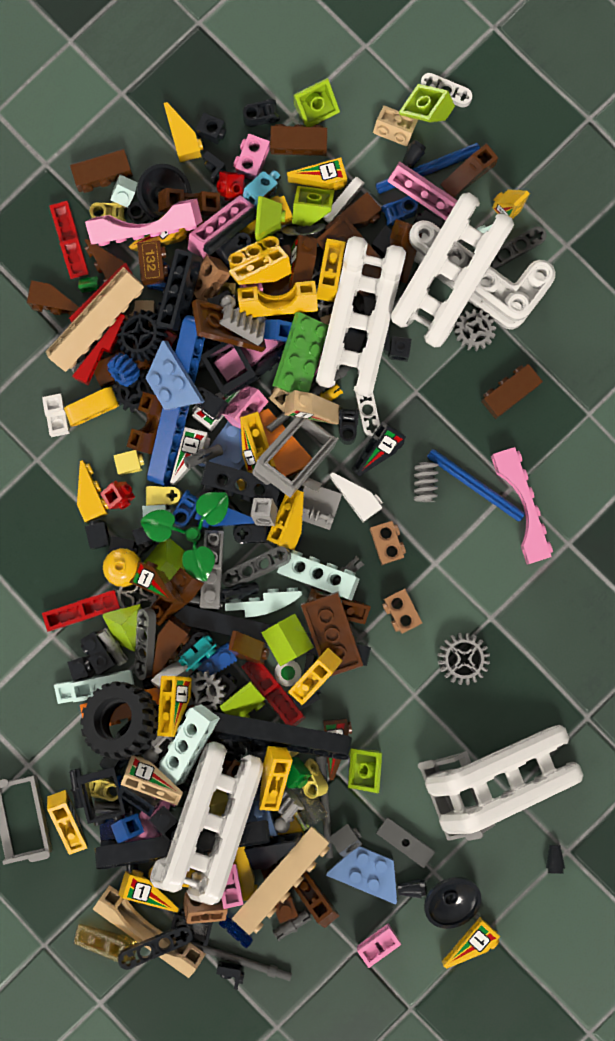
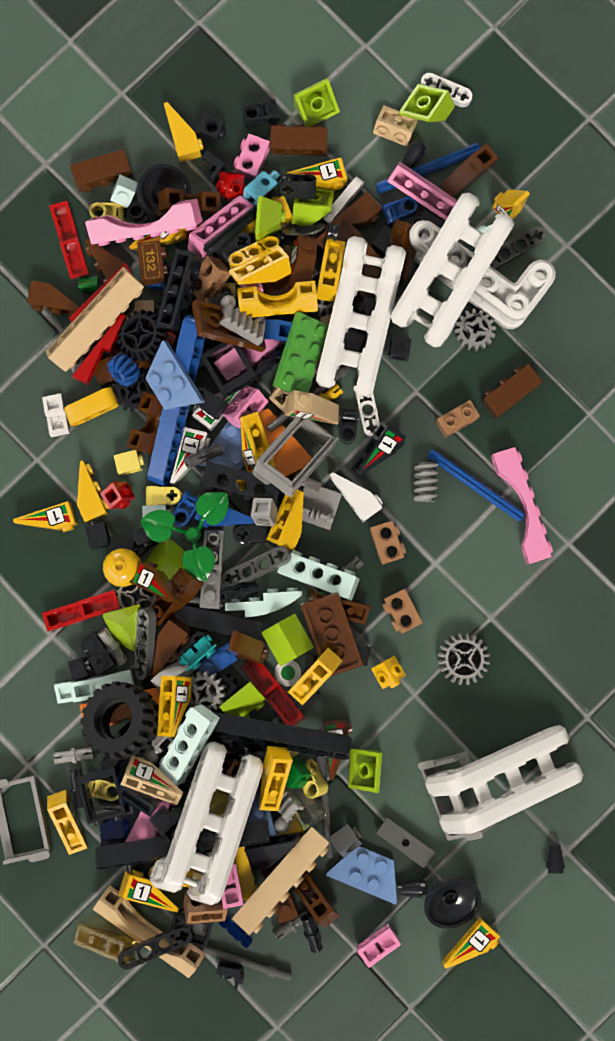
(55, 517): none -> slope
(73, 755): none -> light grey pin
(127, 828): blue brick -> none
(300, 186): none -> black piece
(311, 932): none -> black pin
(332, 231): none -> black bush
(389, 672): none -> yellow brick
(457, 419): none -> medium nougat brick

